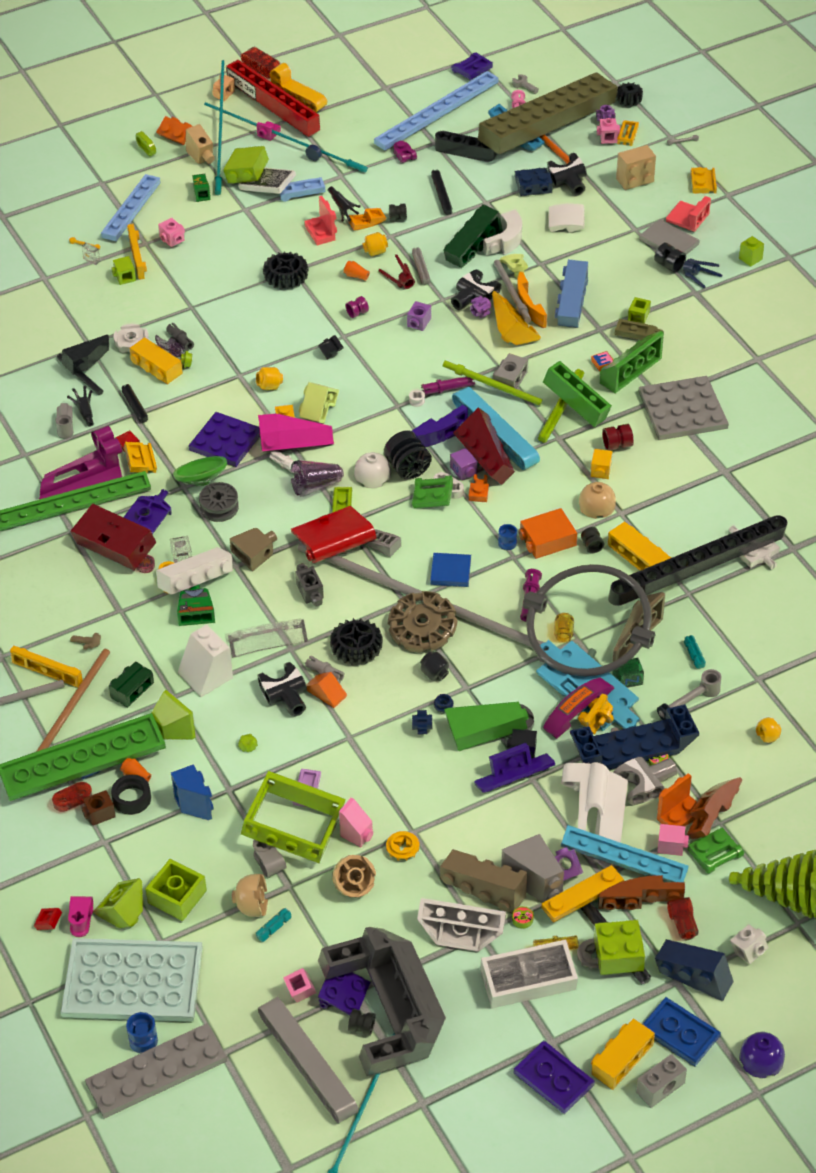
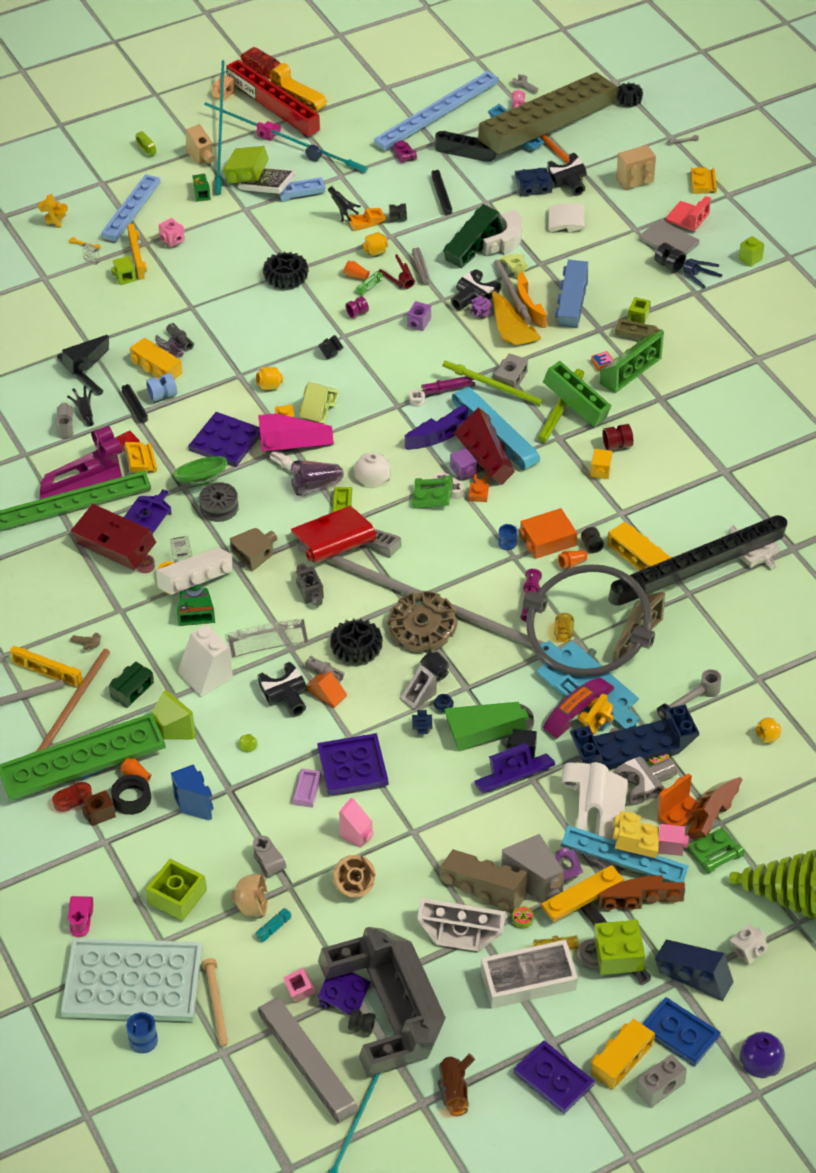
(47, 918): red tile -> none
(55, 210): none -> yellow hips
(122, 337): white plate -> none
(122, 904): lime slope -> none
(155, 1070): light grey plate -> none
(161, 387): none -> light blue wheel
(173, 129): orange bracket -> none
(186, 359): lime plate -> none
(209, 965): none -> tan bar
(301, 794): lime window -> none
(322, 228): coral bracket -> none
(352, 764): none -> dark purple plate
(369, 283): none -> bright green axle
(397, 839): yellow gear -> none
(407, 455): black wheel -> none
(420, 688): none -> light grey slope
(450, 569): blue tile -> none
(452, 1084): none -> reddish brown piece
(472, 66): dark purple plate -> none
(569, 559): none -> orange cone
(597, 500): tan cylinder -> none
(605, 112): medium lavender gear -> none
(608, 130): bright pink brick -> none
(628, 140): yellow tile -> none
(630, 674): clear green brick -> none
(635, 836): none -> light yellow plate
(682, 913): clear red piece -> none
(683, 407): light grey plate -> none
(694, 651): teal axle -> none

